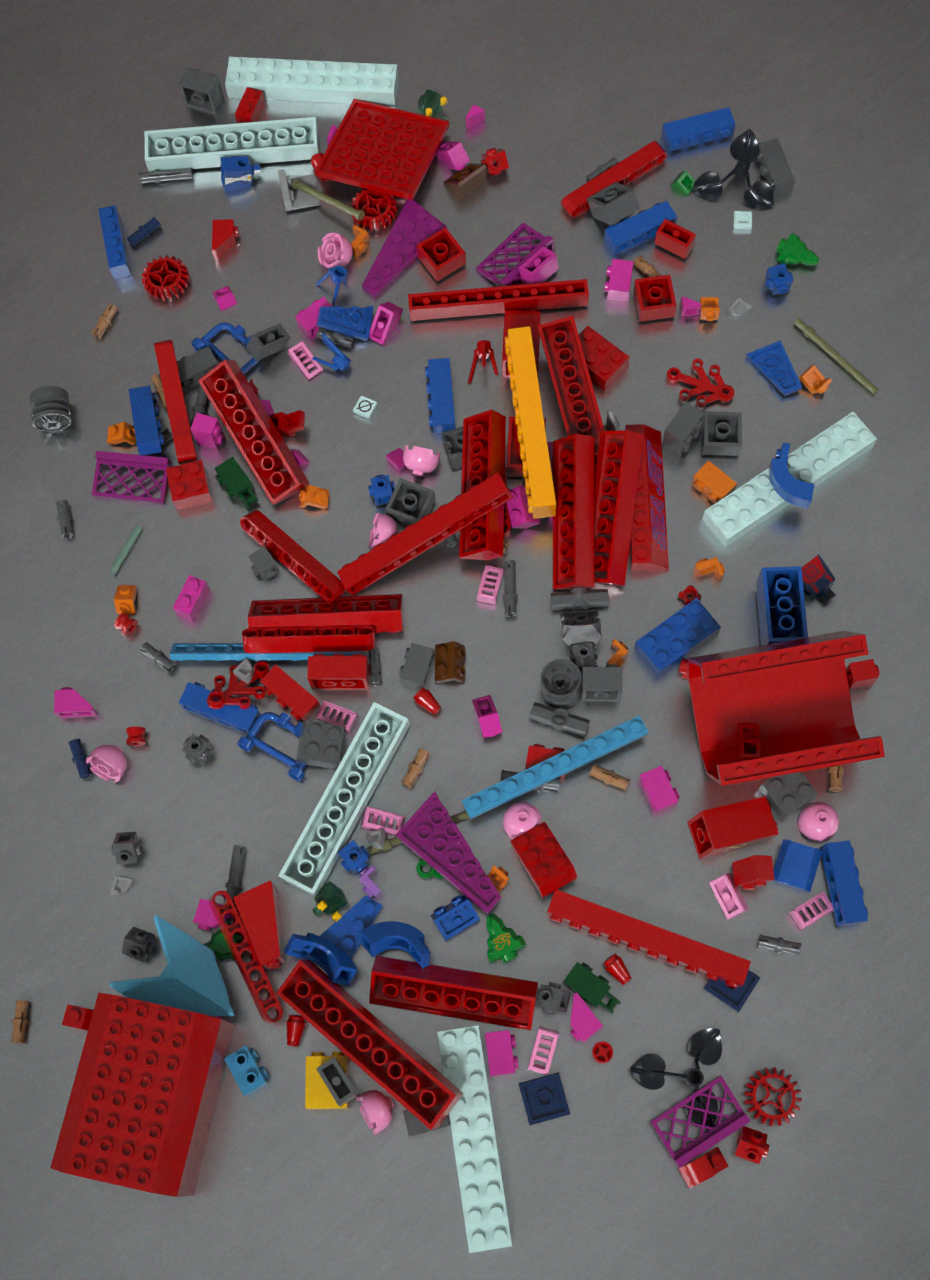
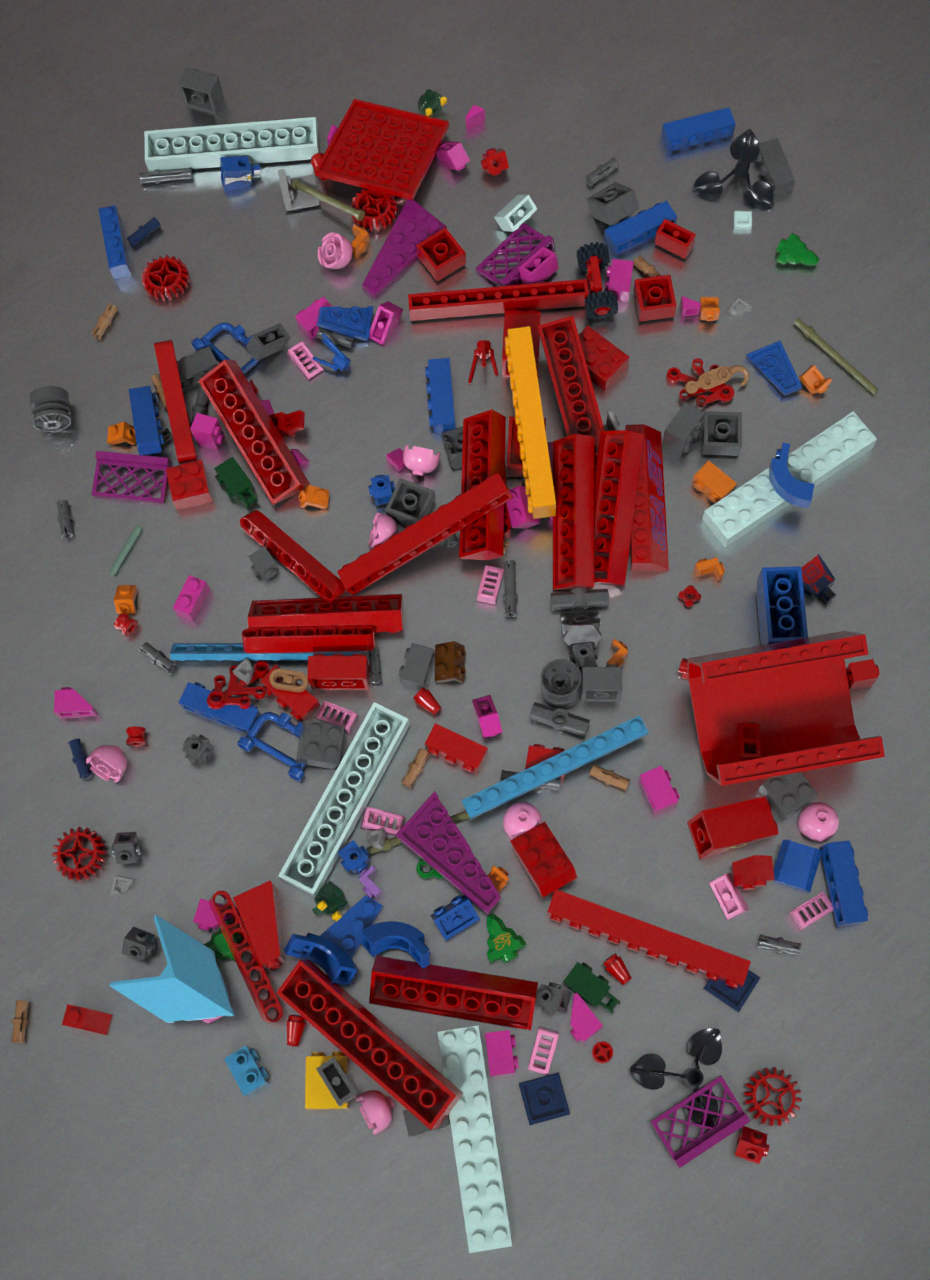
(78, 839): none -> red gear
(143, 1096): red panel -> none
(223, 236): red slope -> none
(224, 298): dark pink slope -> none
(233, 884): dark grey pin -> none
(250, 106): red brick -> none
(290, 678): none -> medium nougat plate
(313, 80): light aqua brick -> none
(338, 276): blue plant -> none
(365, 407): light aqua tile -> none
(456, 748): none -> red brick
(467, 180): reddish brown slope -> none
(515, 213): none -> light aqua brick
(598, 303): none -> black plate
(622, 173): red beam -> none
(677, 637): blue brick -> none
(683, 182): green slope -> none
(703, 1167): red brick -> none
(716, 377): none -> medium nougat piece
(778, 279): blue brick -> none
(835, 778): medium nougat pin -> none

